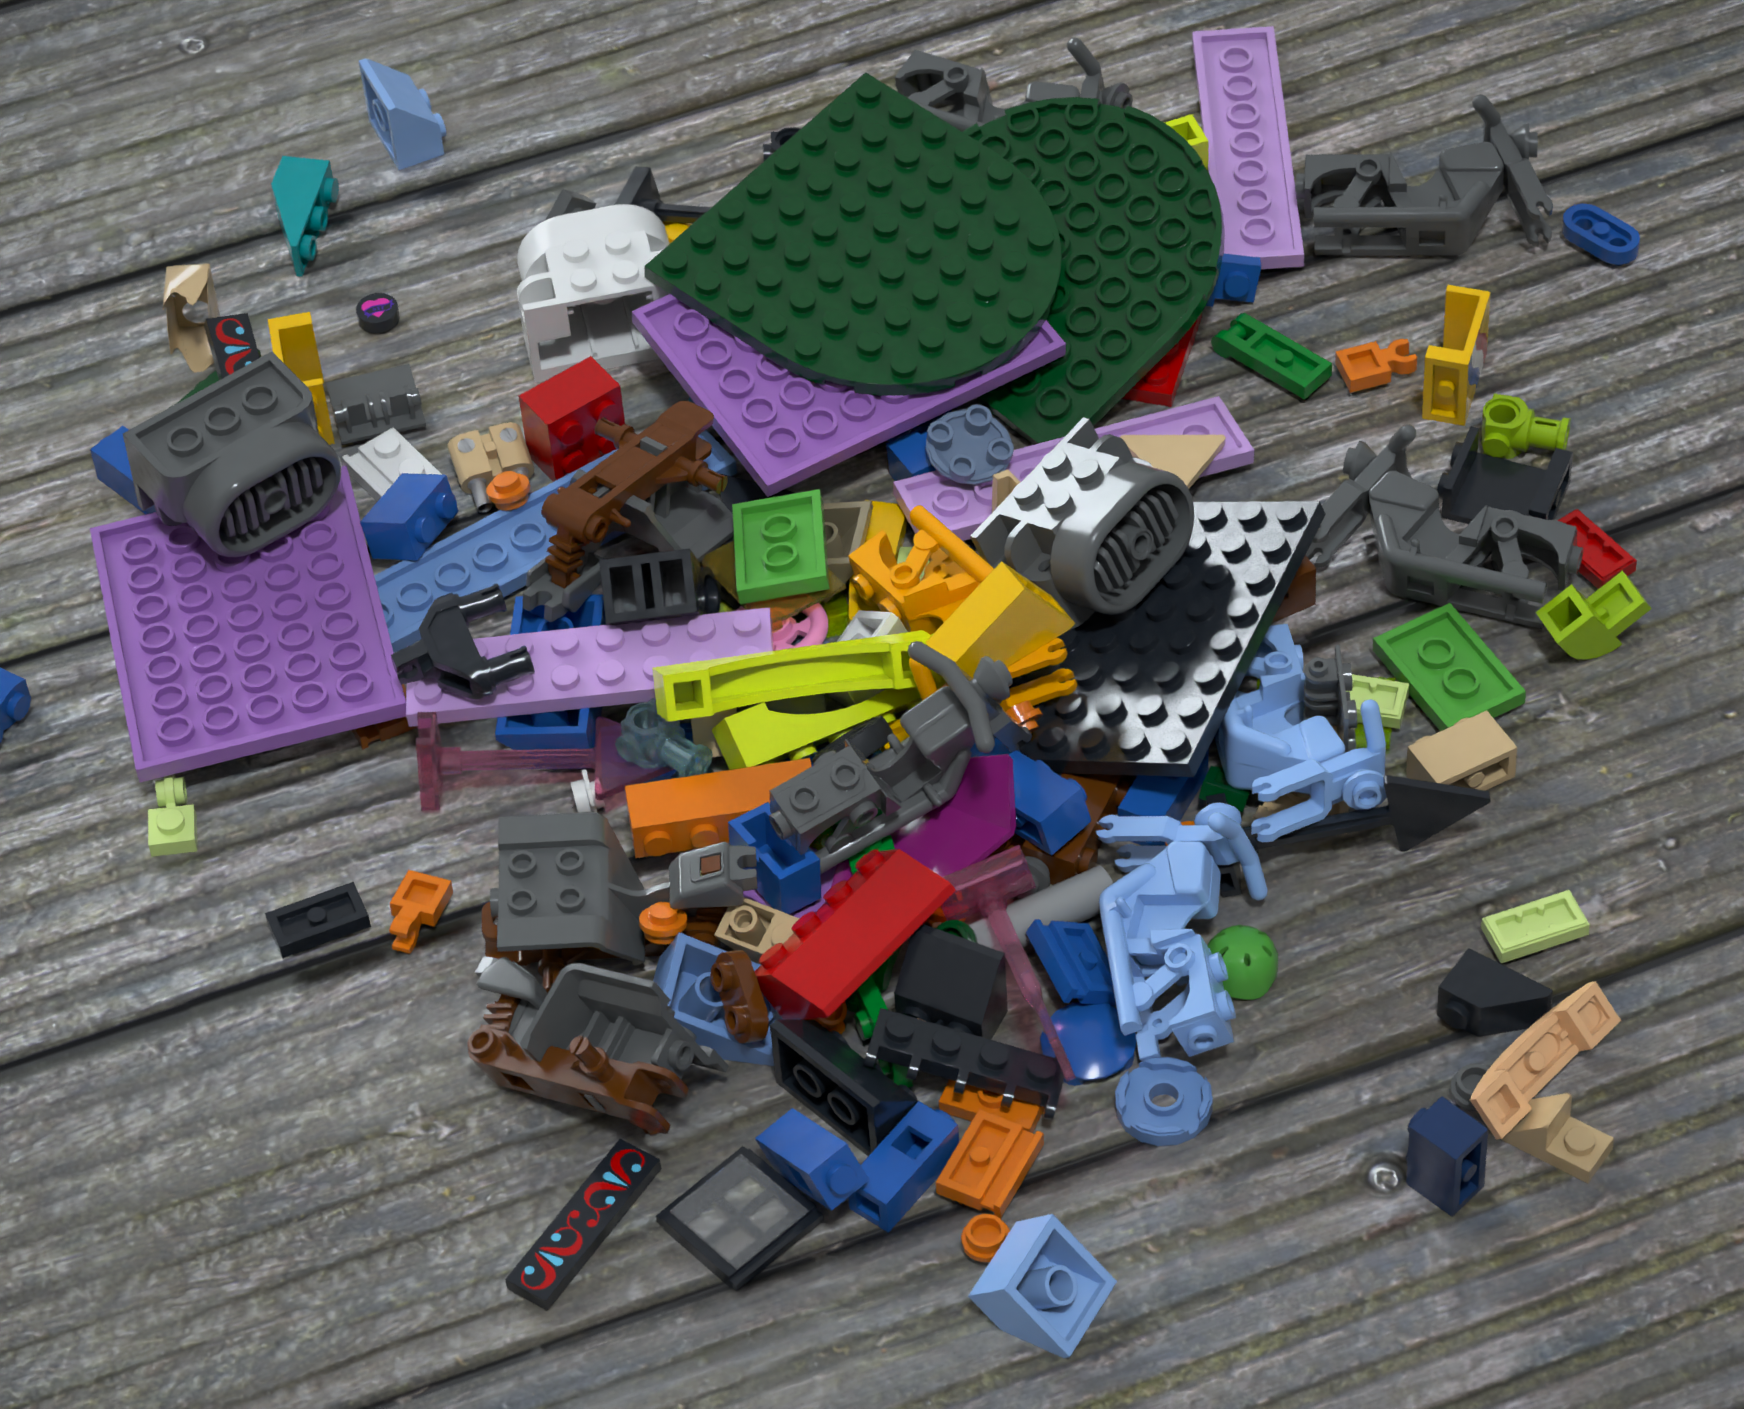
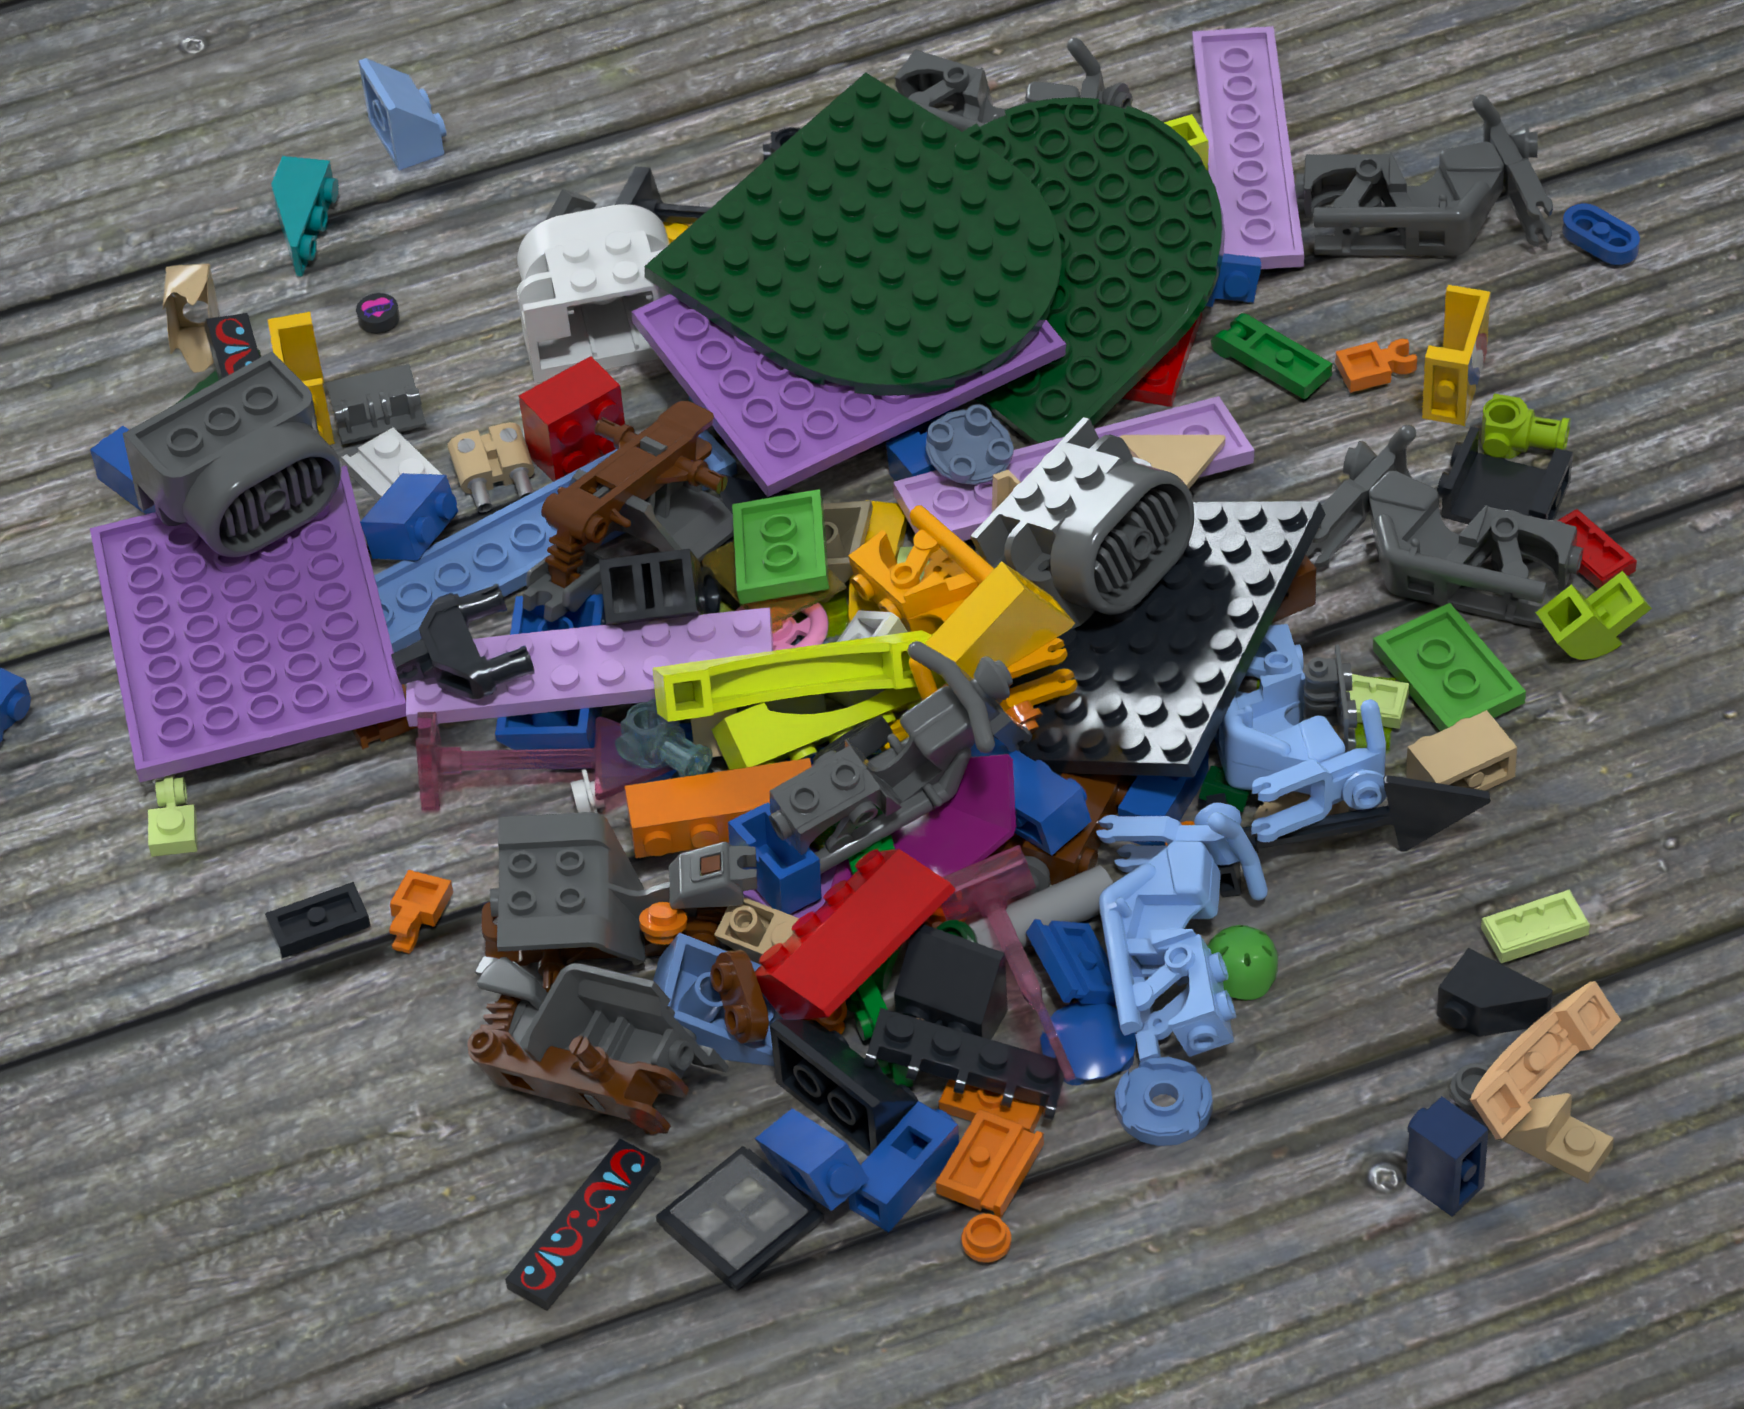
(508, 490): orange plate -> none
(1043, 1286): light blue slope -> none

